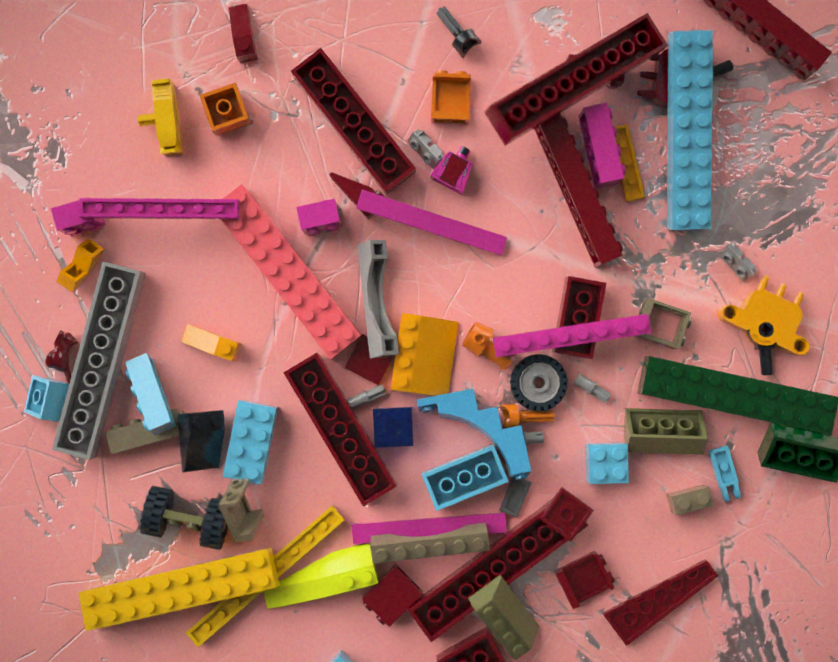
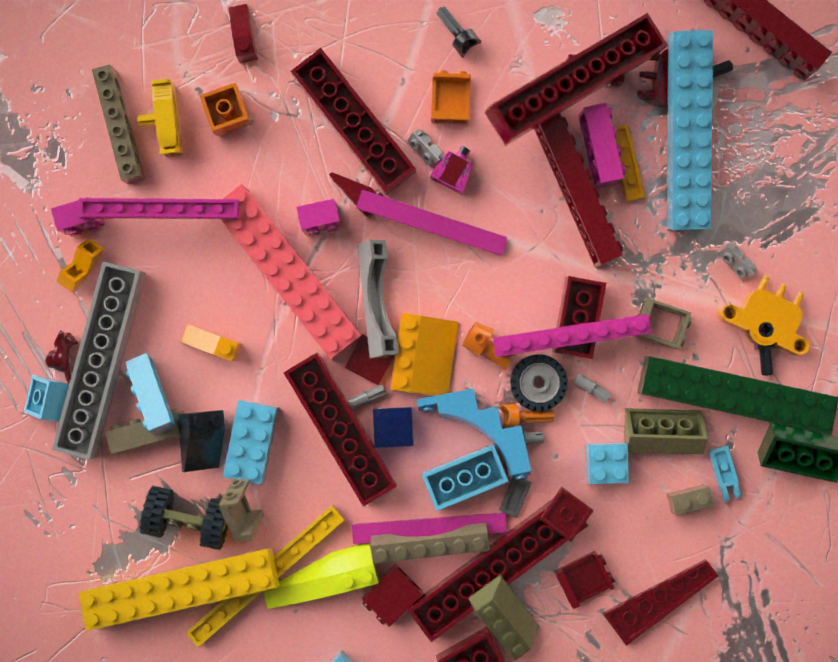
(118, 124): none -> dark tan brick

